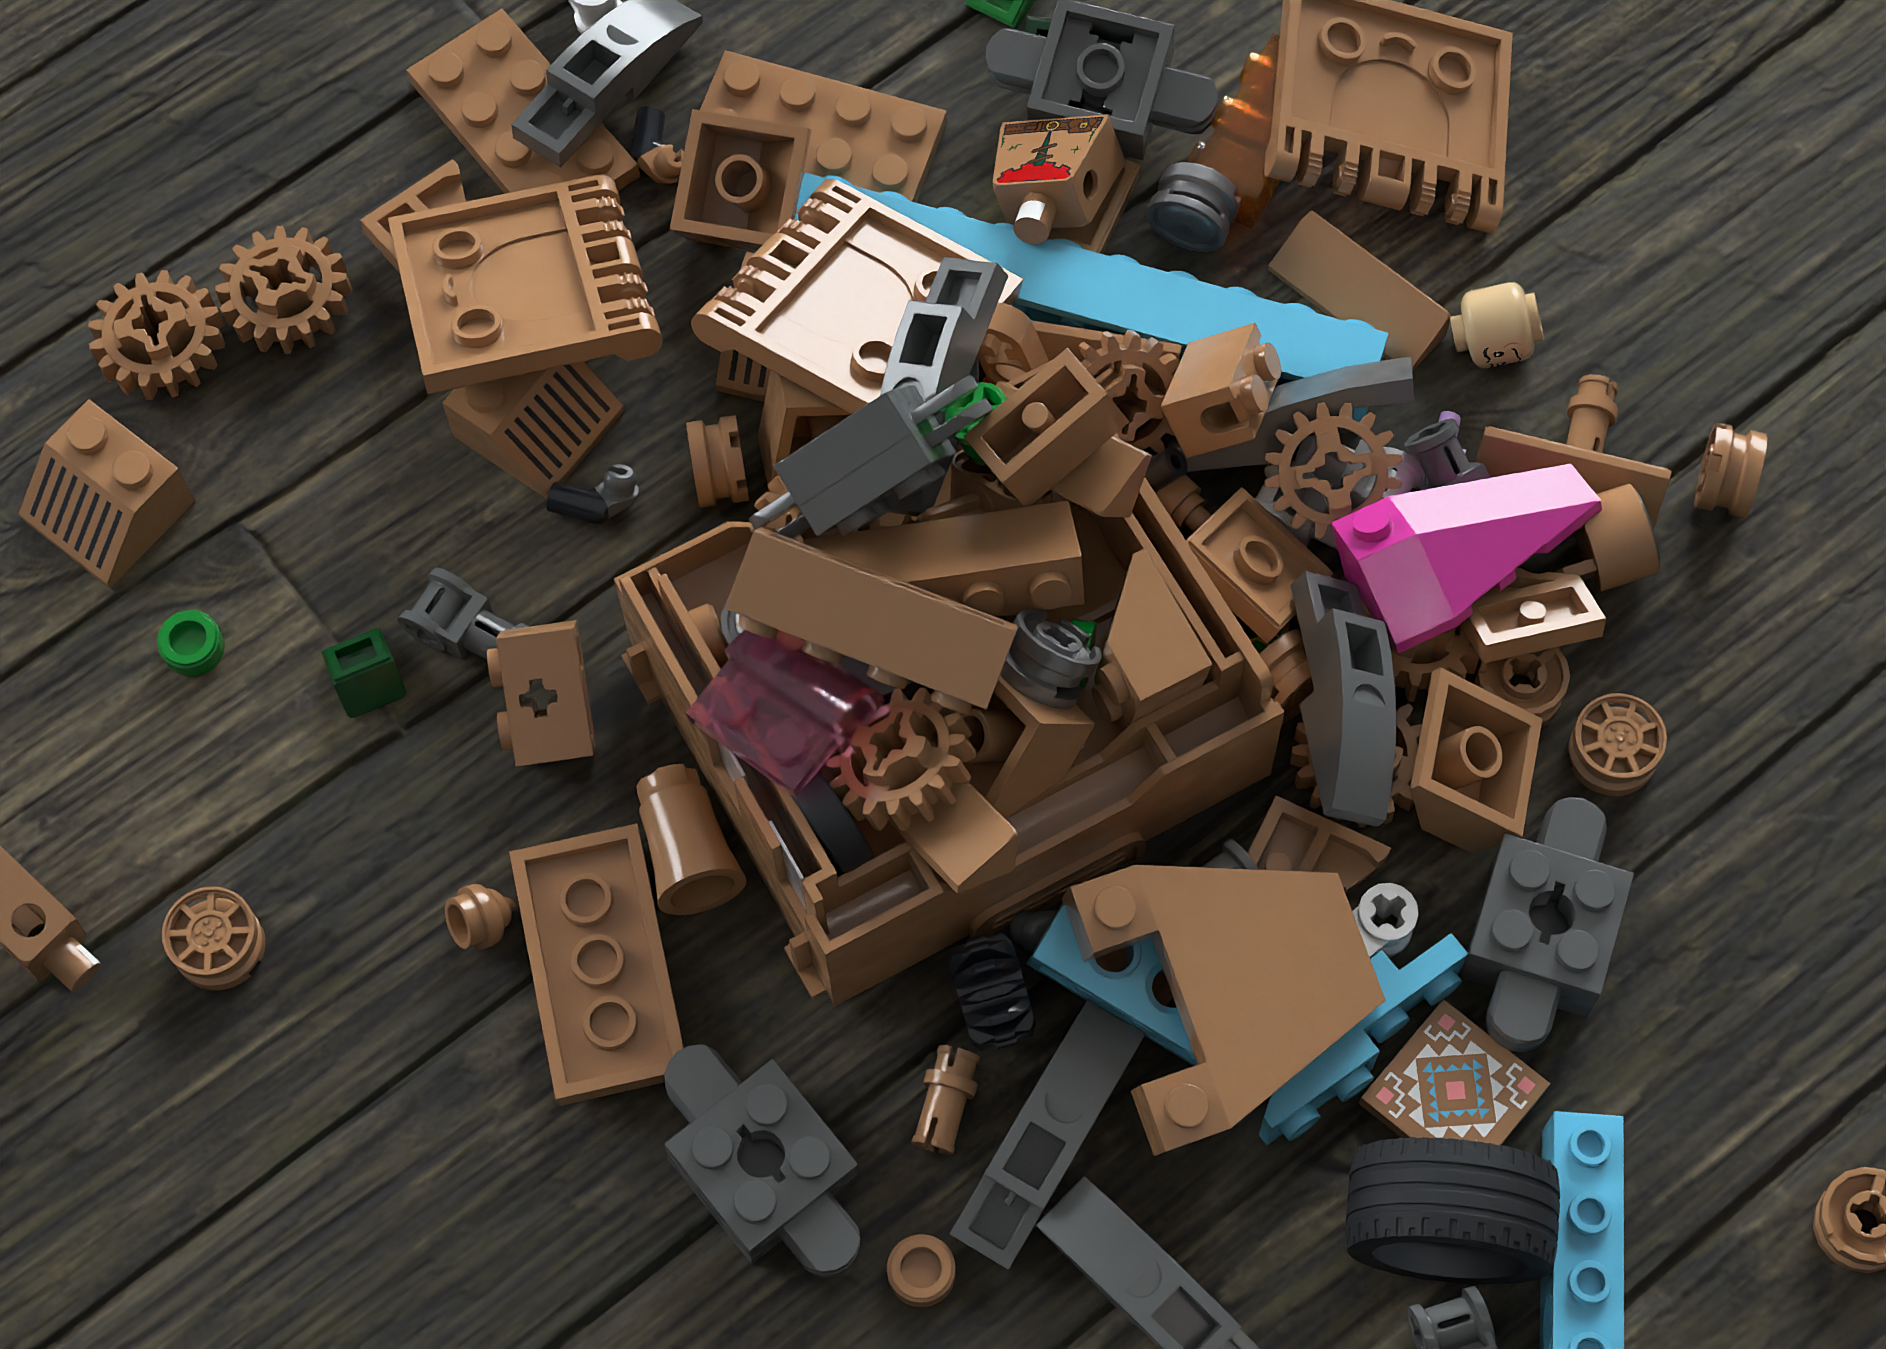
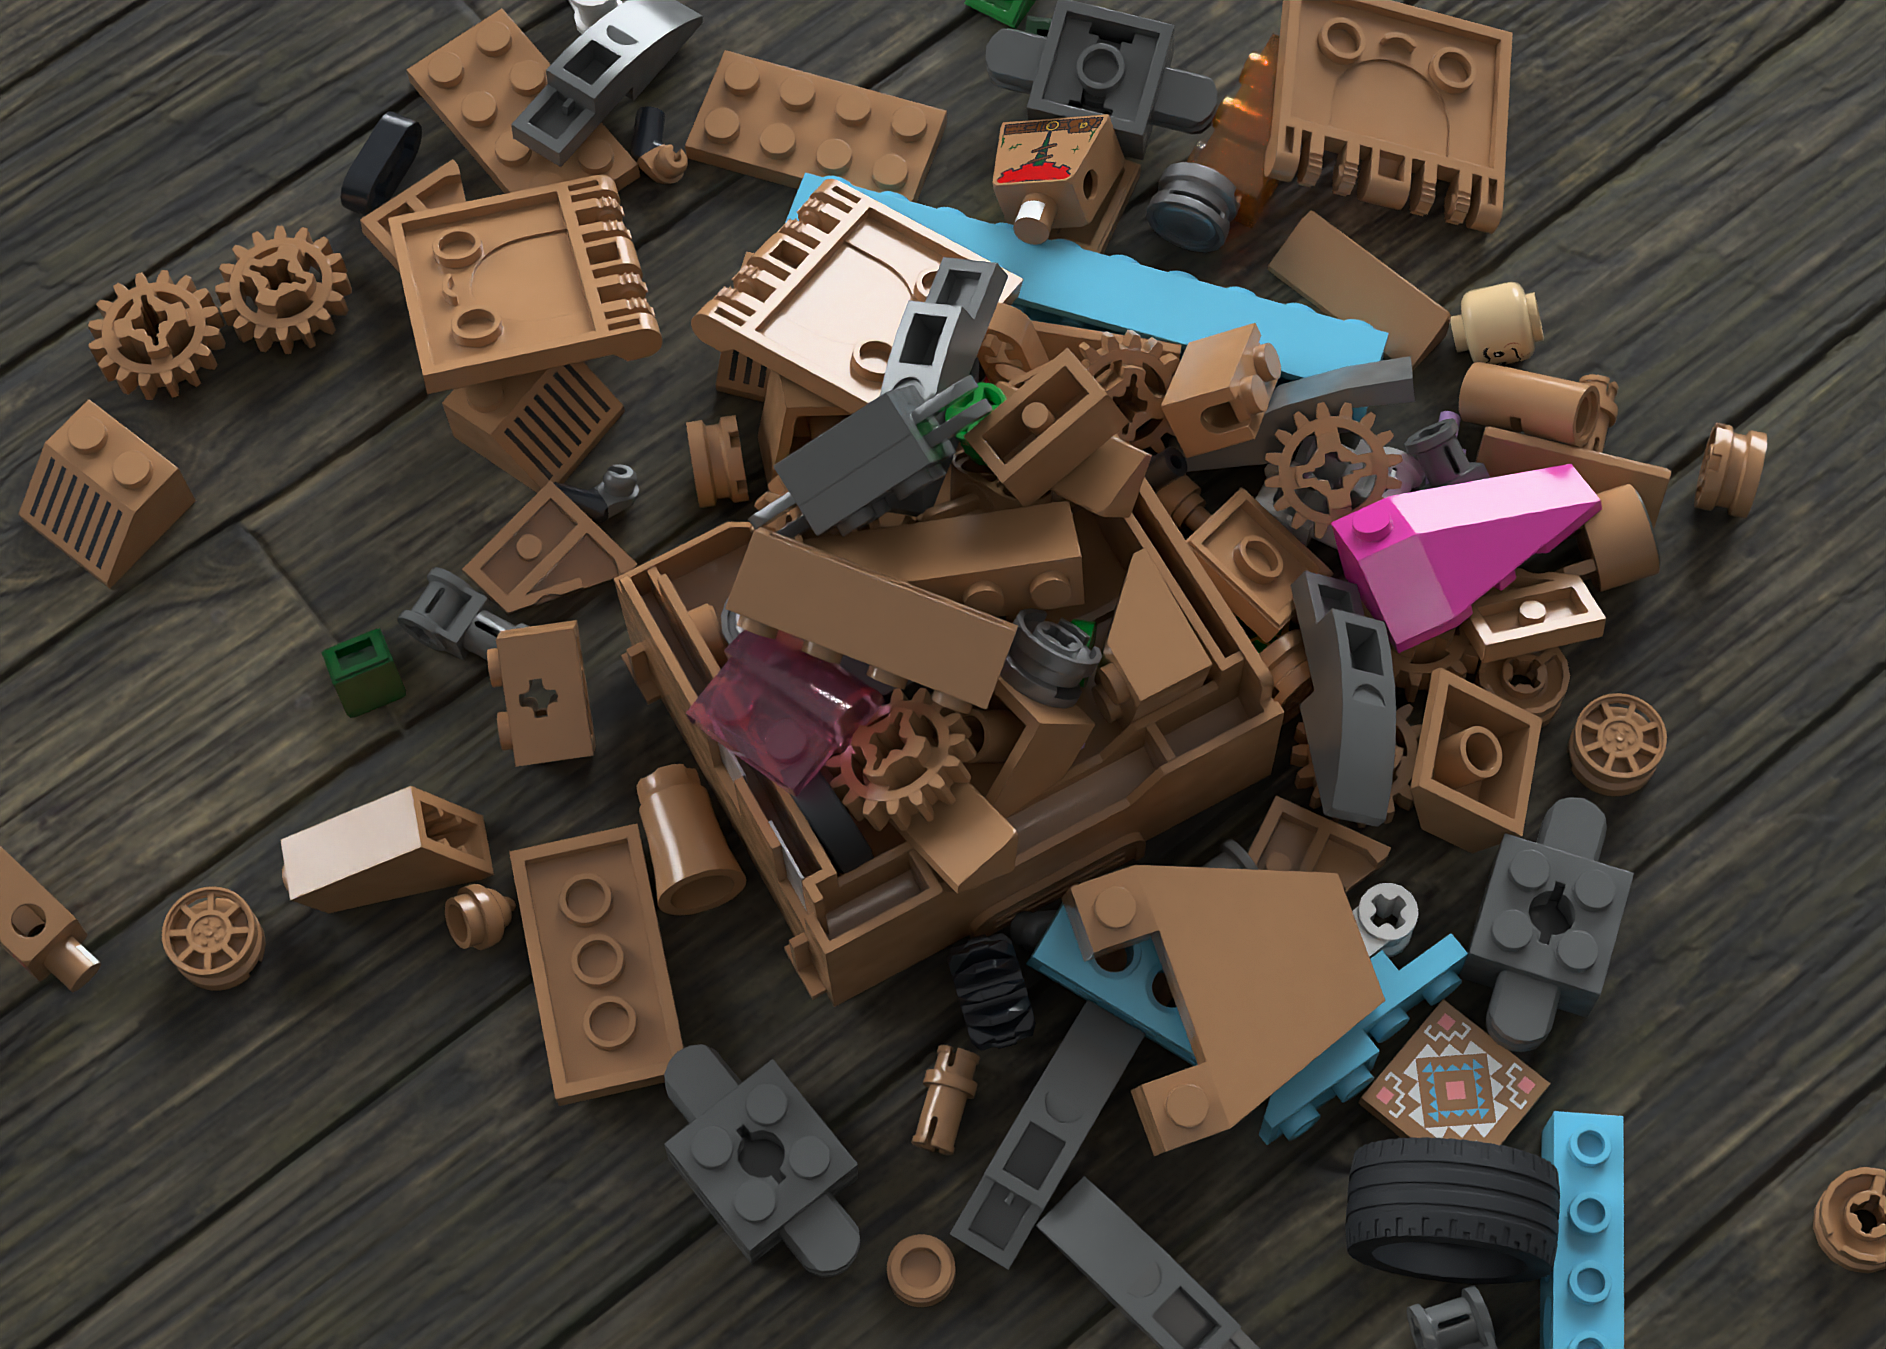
(190, 643): green tile -> none
(381, 163): none -> black beam
(386, 852): none -> medium nougat slope
(546, 555): none -> medium nougat wing
(738, 179): medium nougat slope -> none
(1529, 403): none -> medium nougat pin

